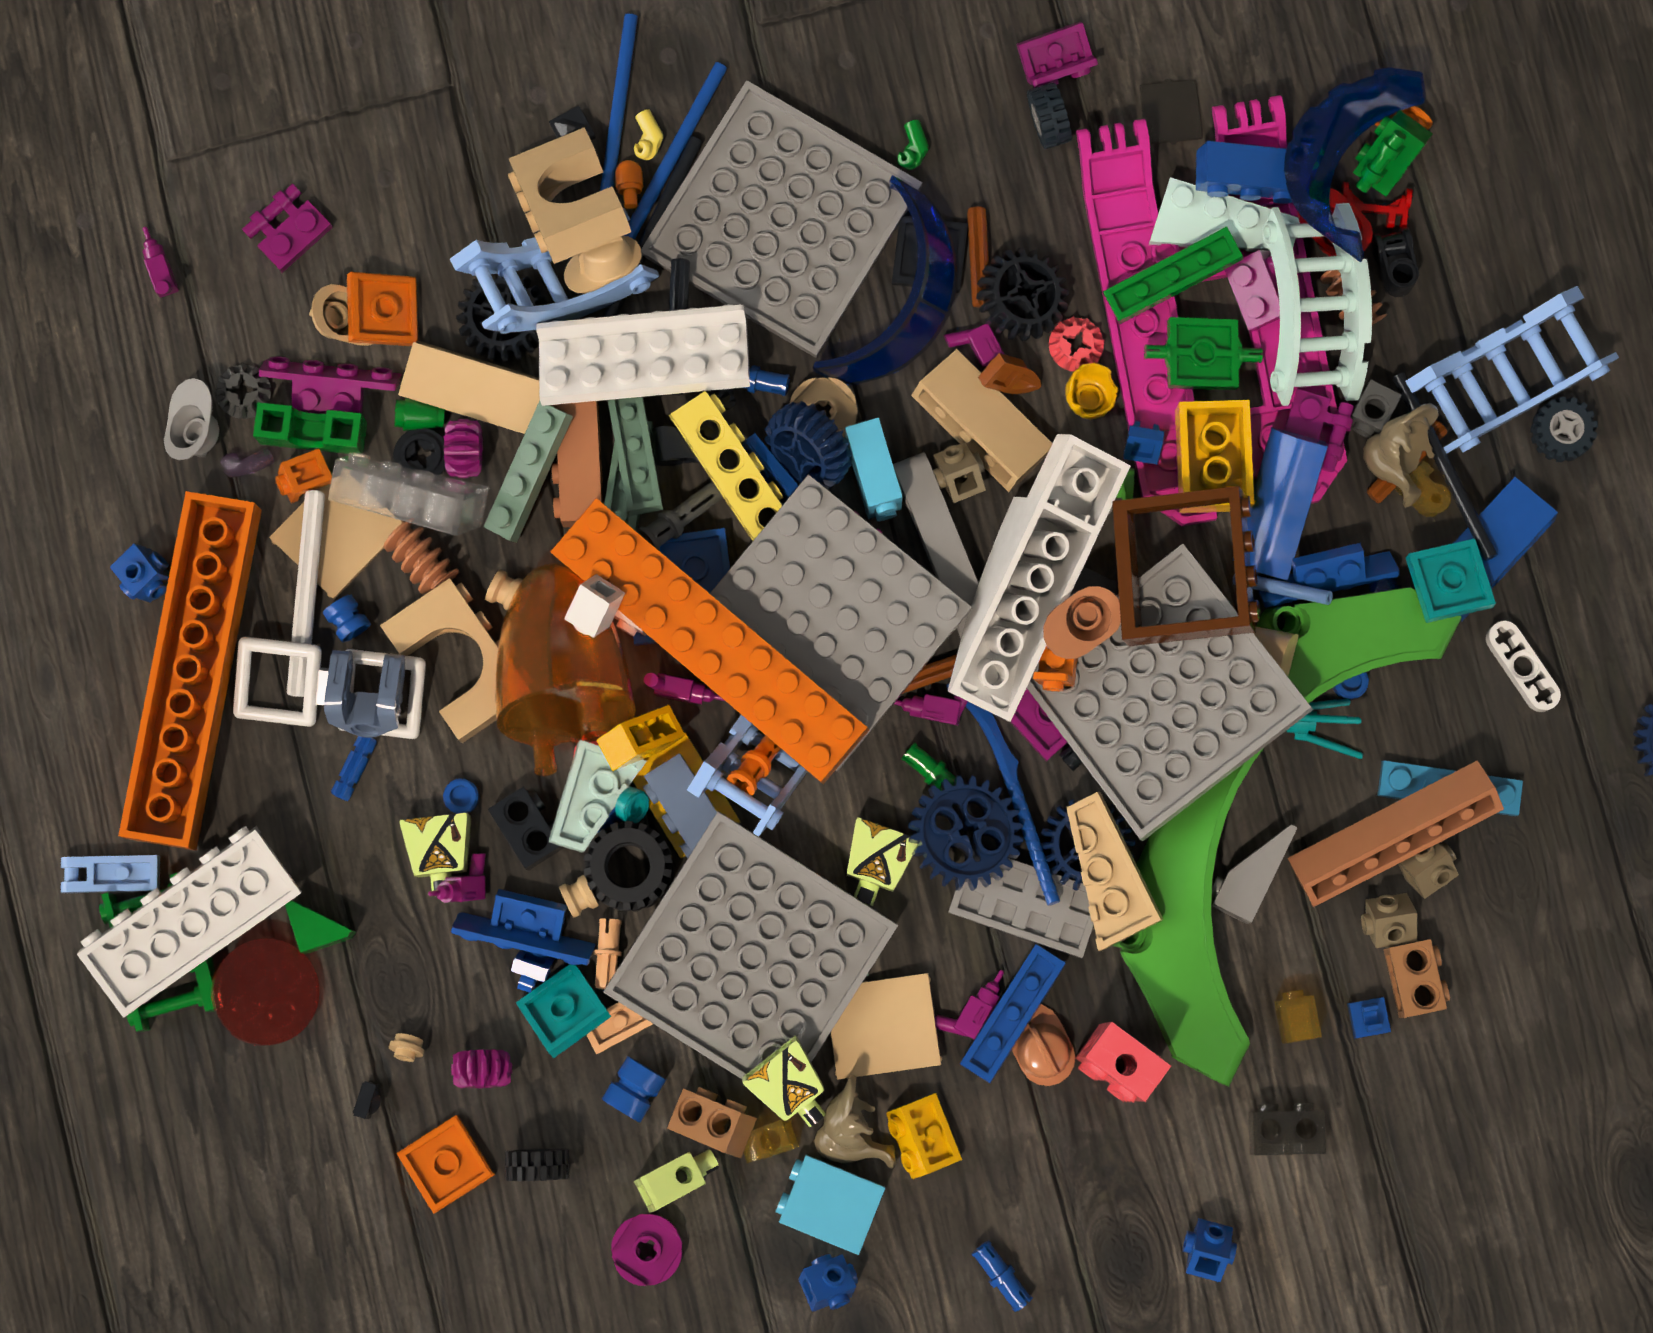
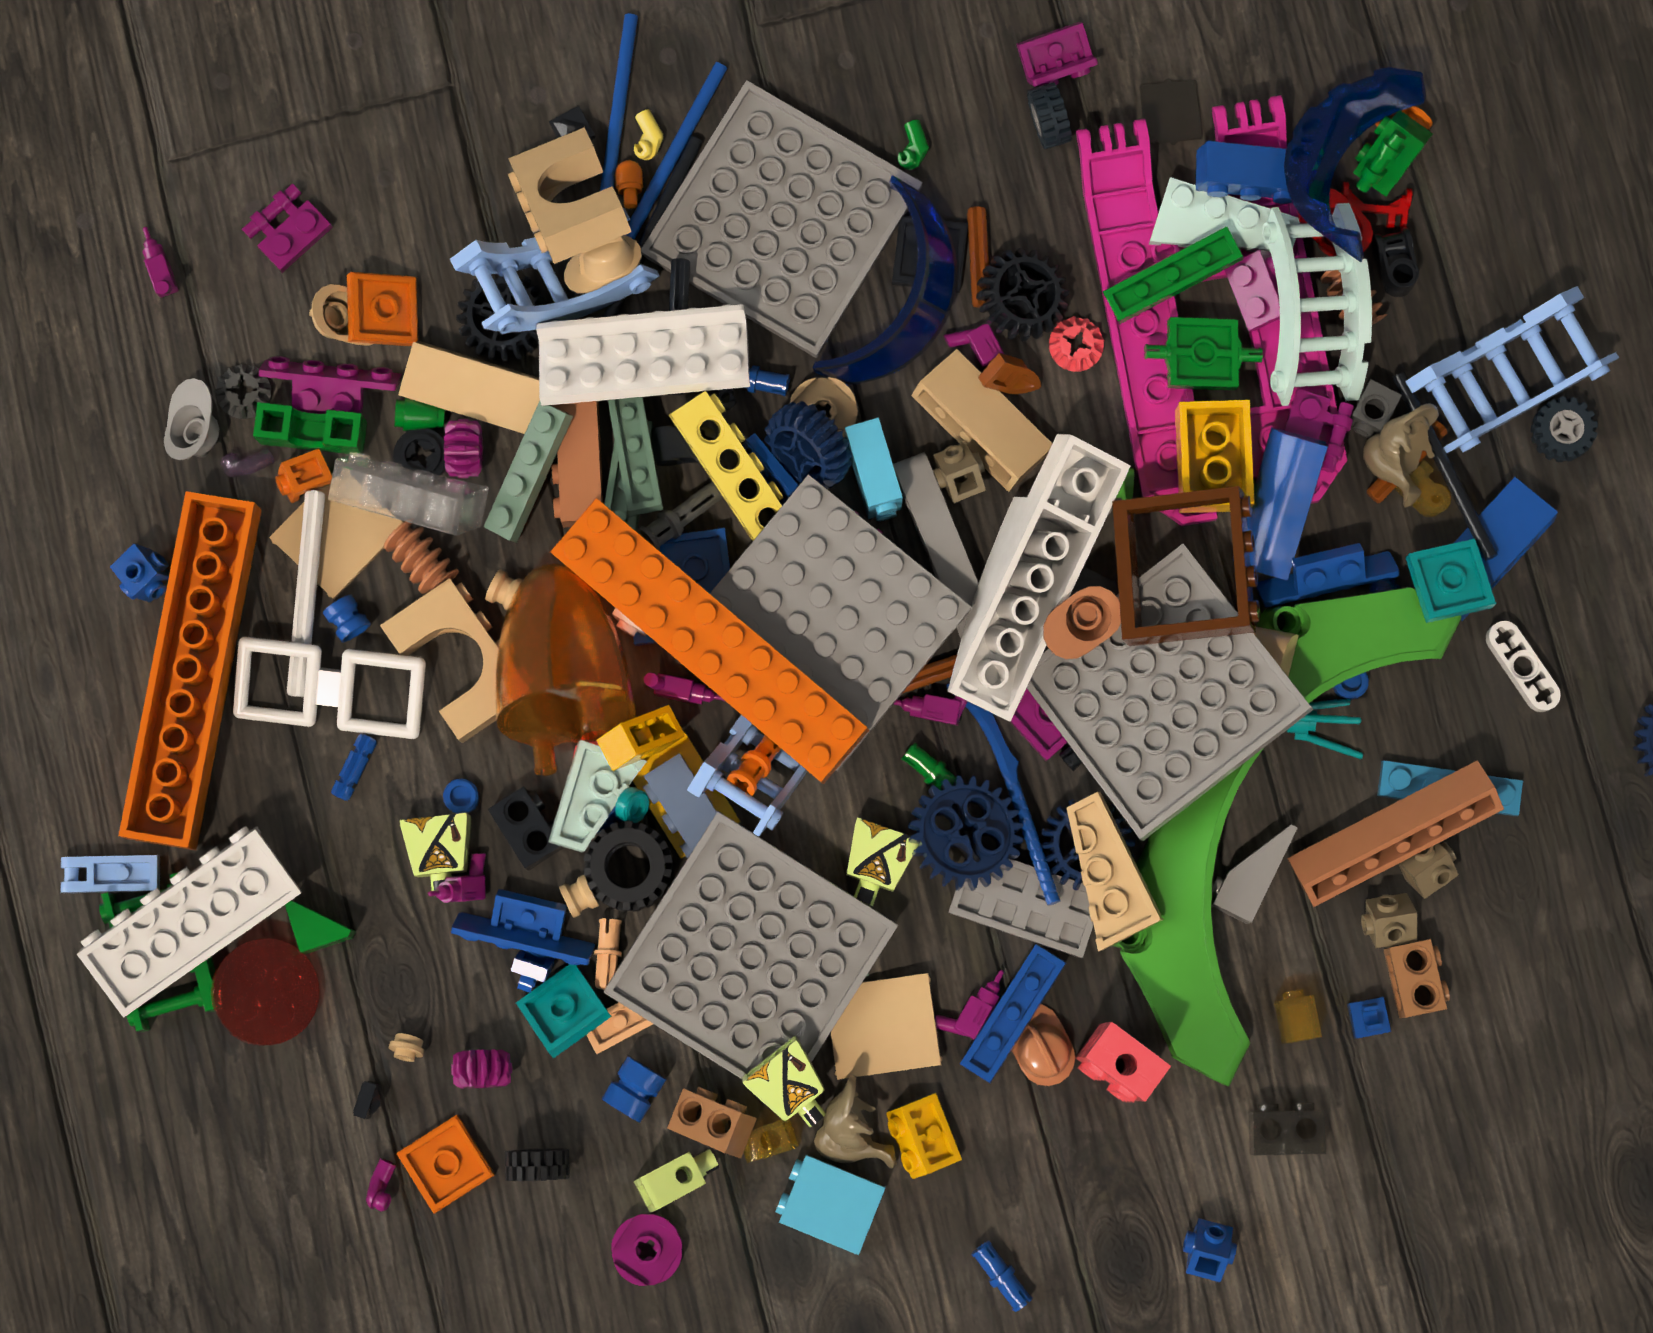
(364, 712): sand blue piece -> none
(378, 1183): none -> magenta arm
(594, 606): white brick -> none
(828, 1282): blue brick -> none
(1055, 672): orange bracket -> none
(1091, 391): yellow hair -> none
(1143, 444): blue tile -> none
(1293, 590): medium blue piece -> none

